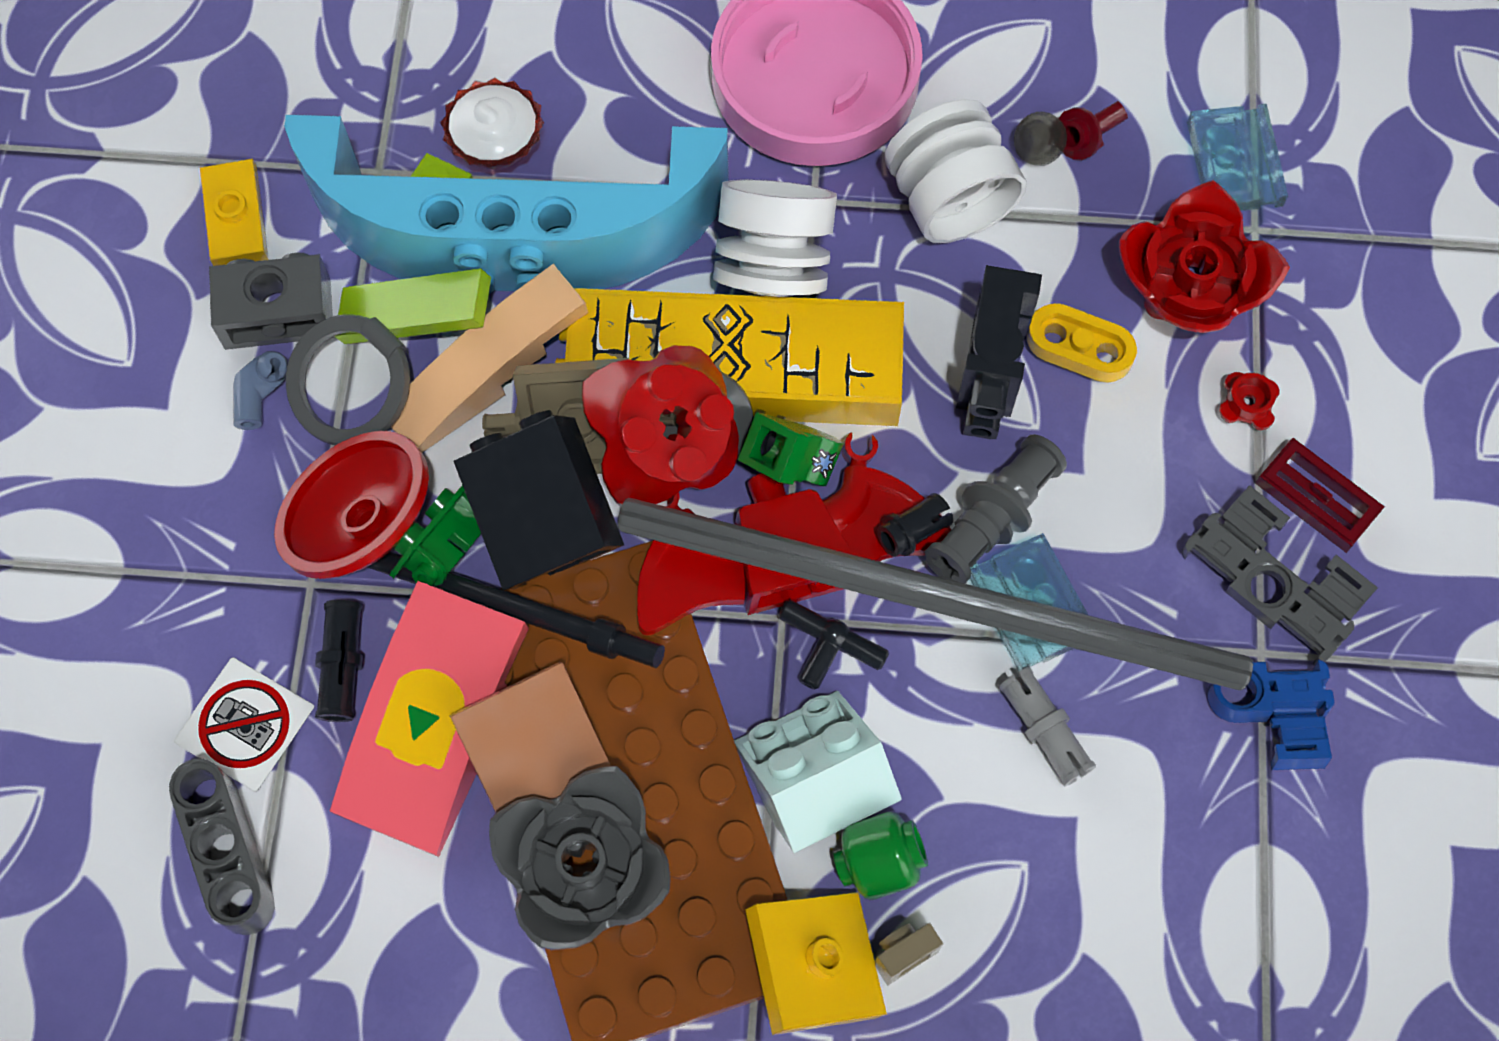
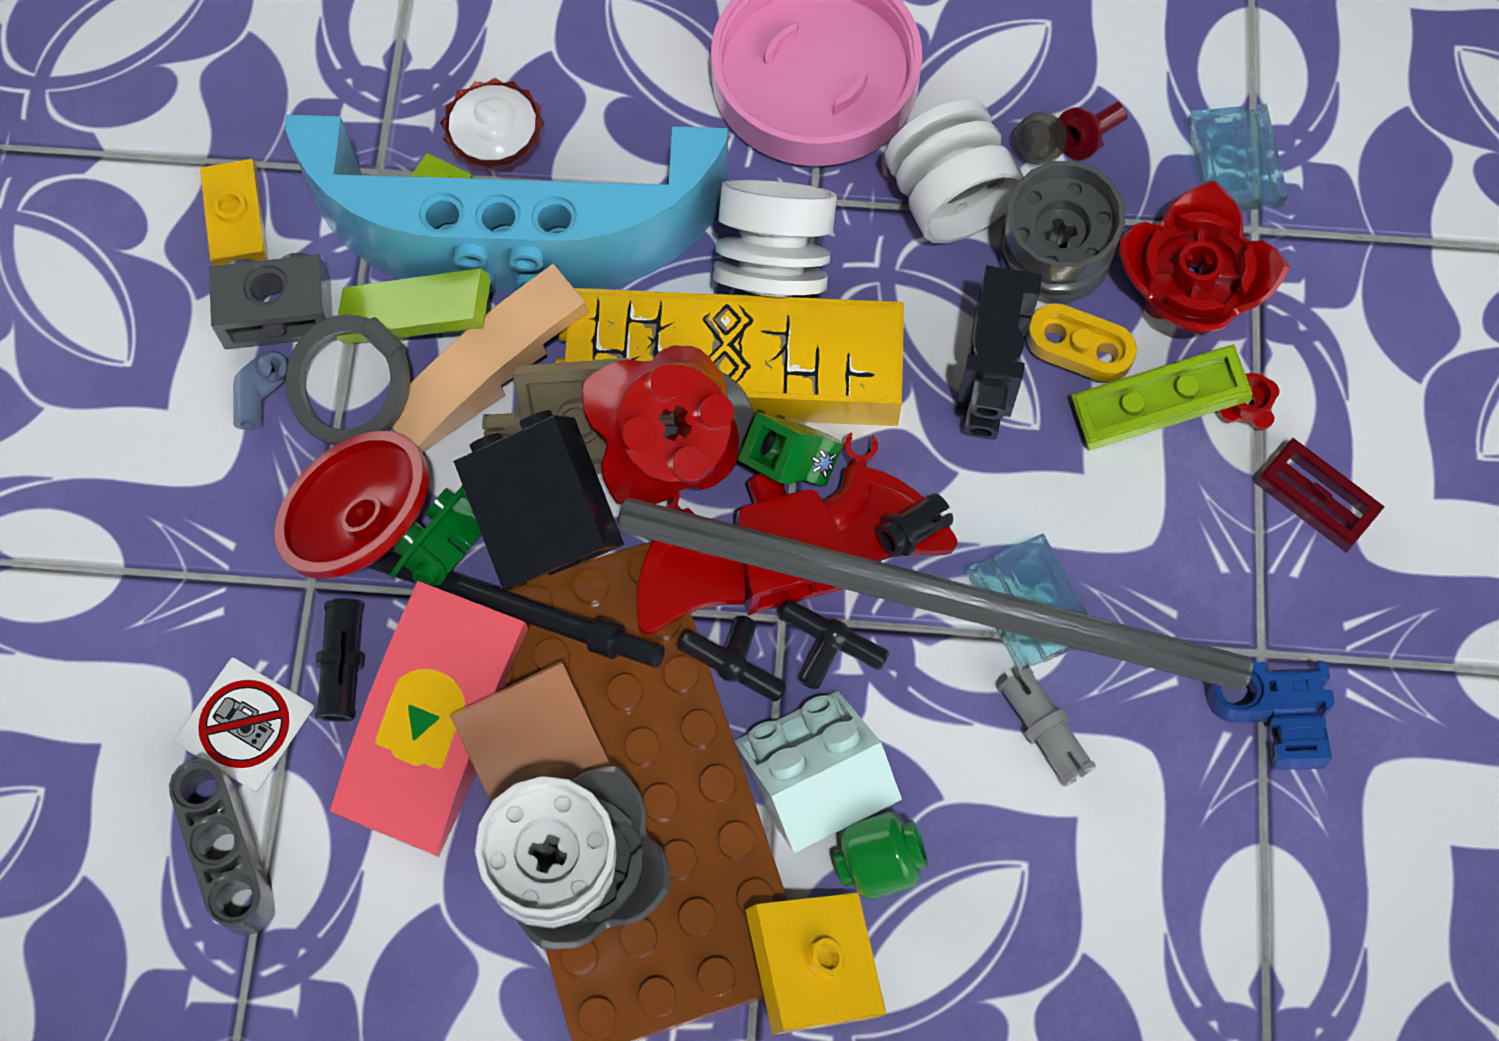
(528, 821): none -> white wheel
(731, 661): none -> black piece
(906, 950): dark tan plate -> none
(996, 509): dark grey piece -> none
(1068, 206): none -> dark grey wheel
(1162, 397): none -> lime tile
(1309, 616): dark grey piece -> none

